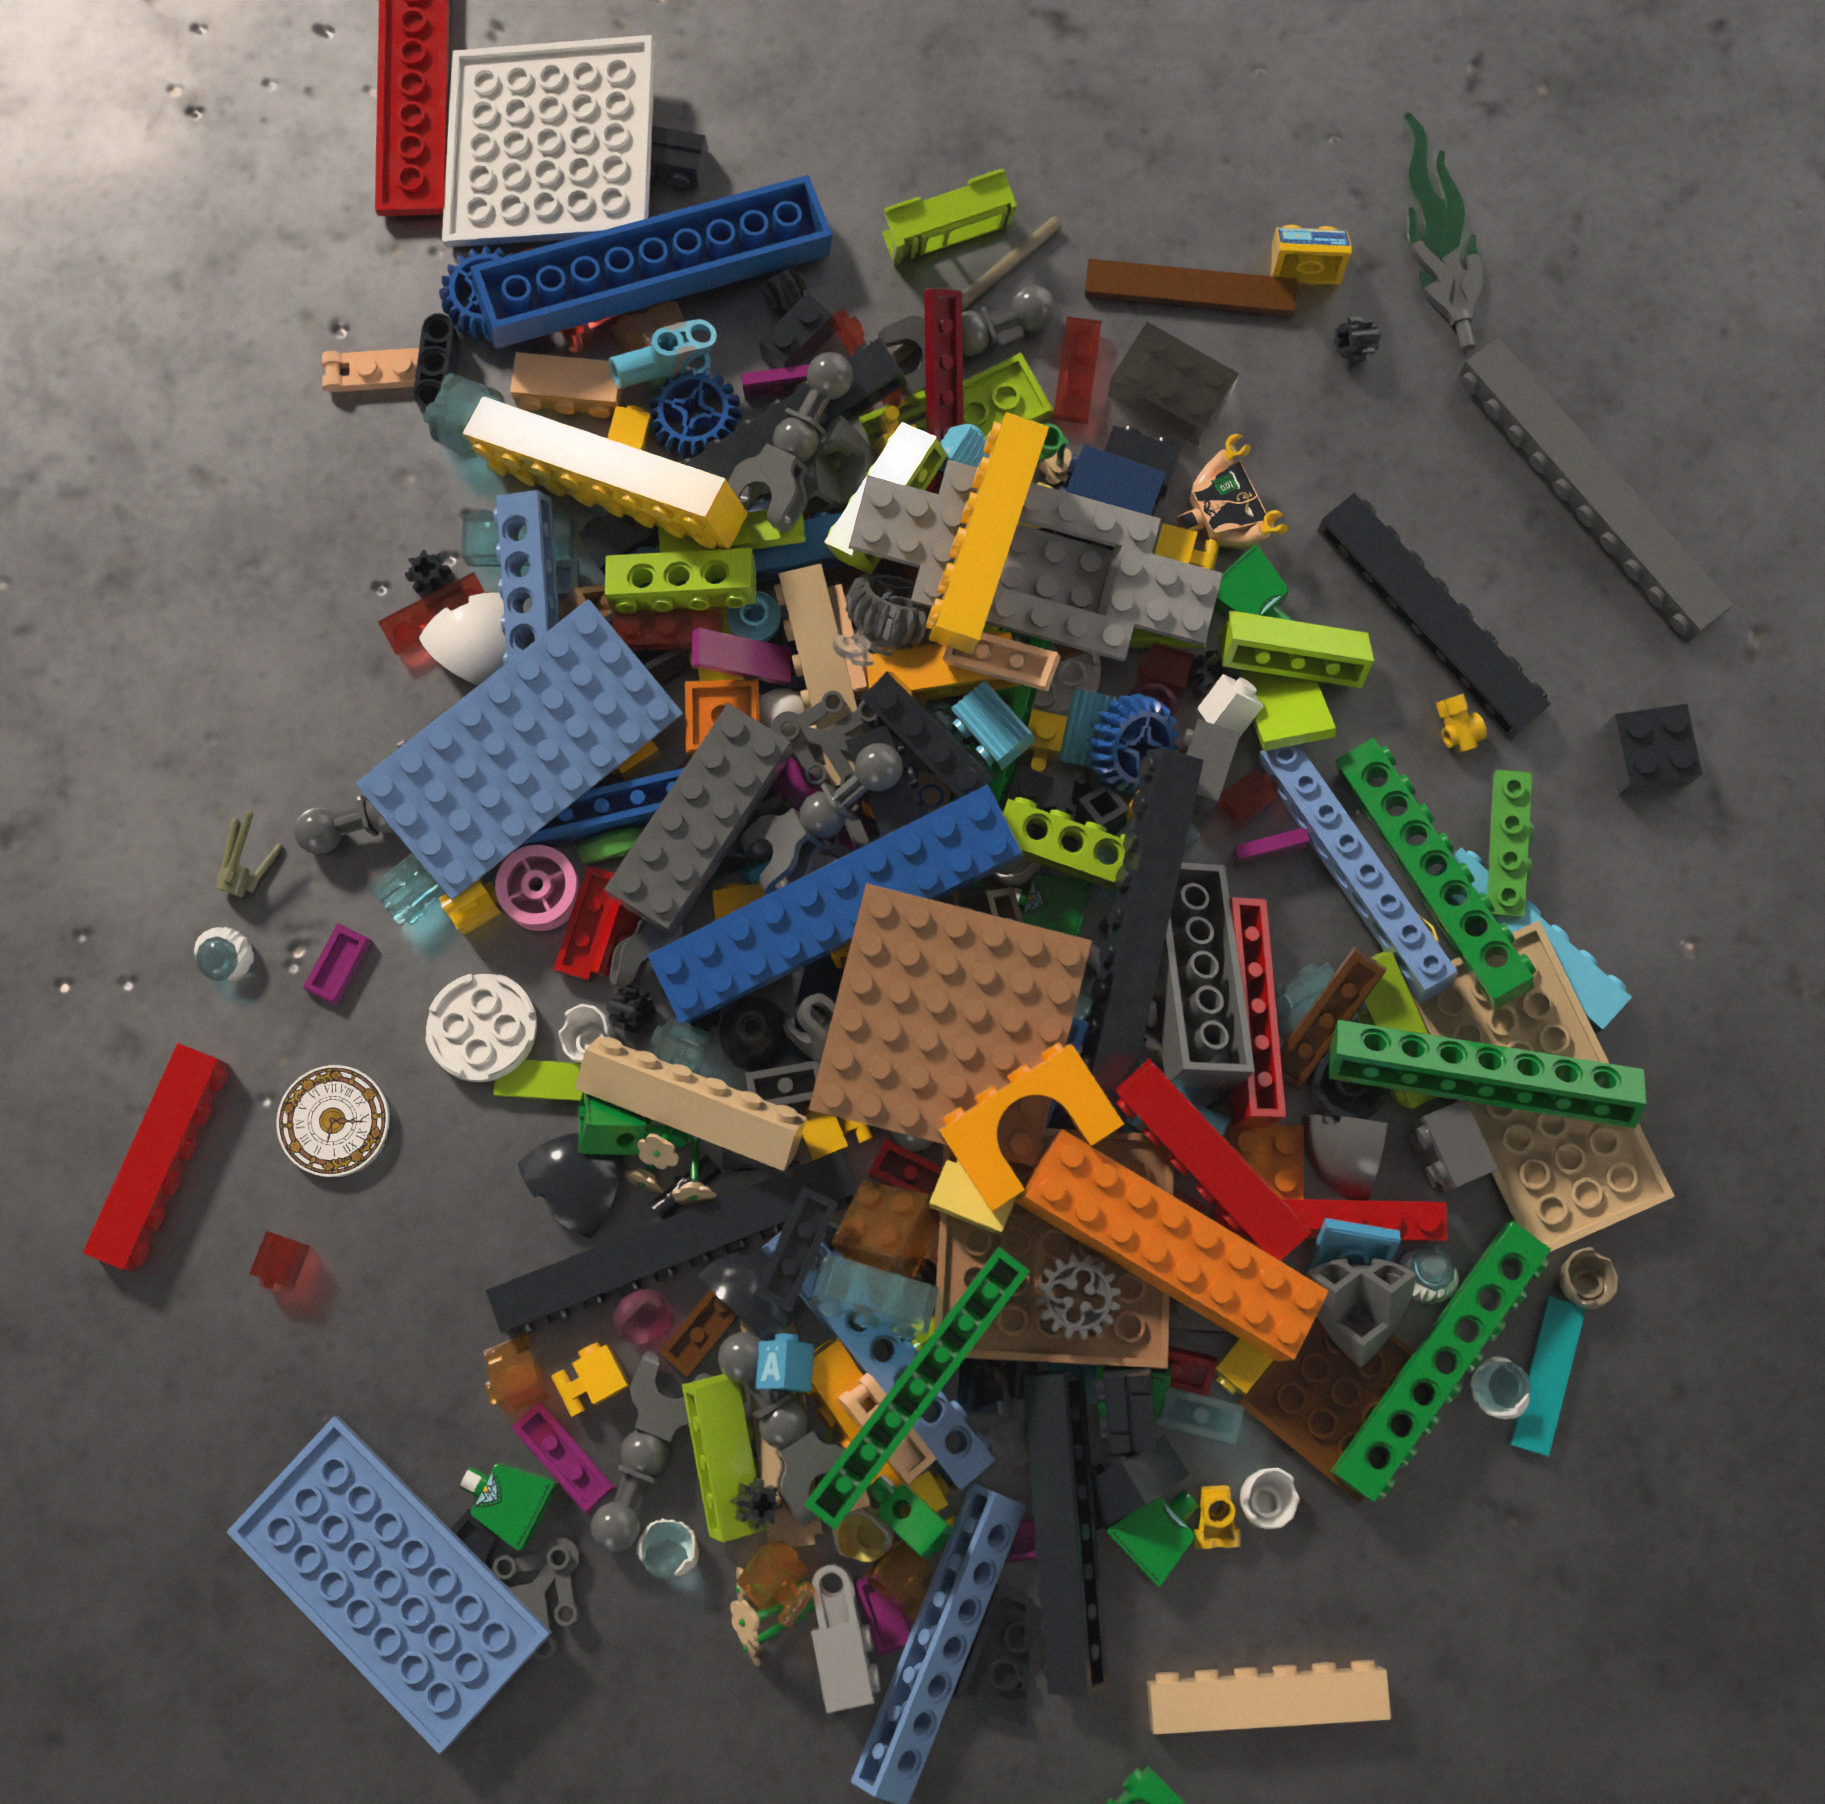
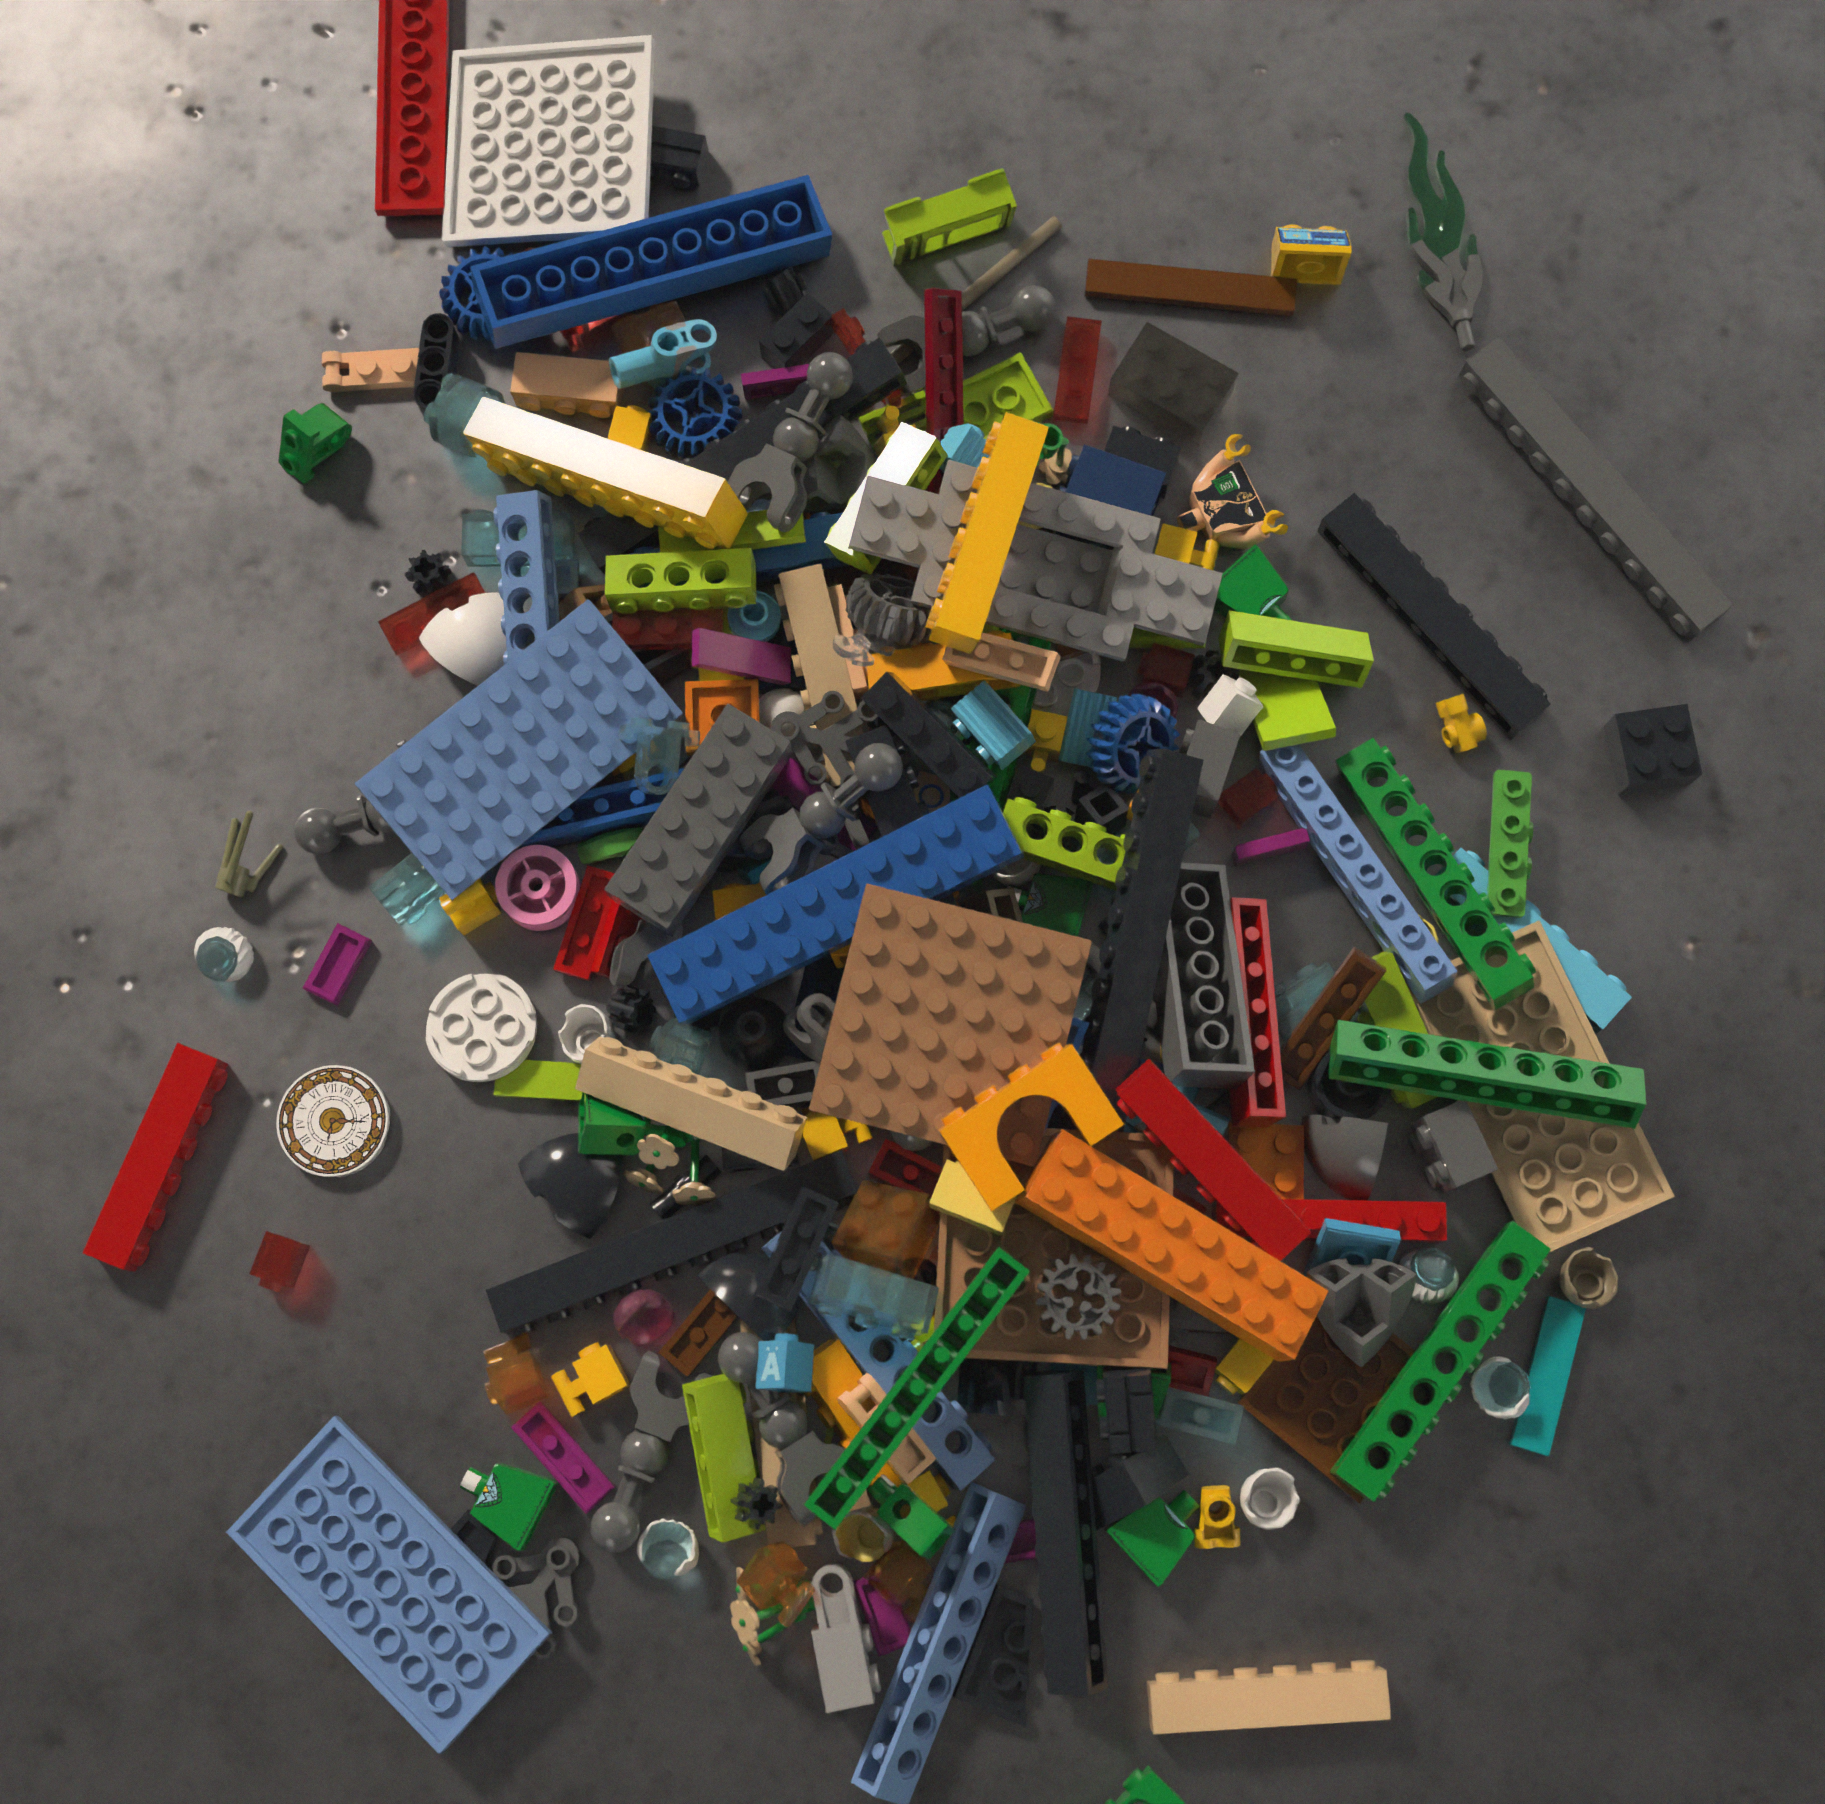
(310, 439): none -> green pin
(658, 748): none -> clear light blue pin
(1357, 338): black gear -> none

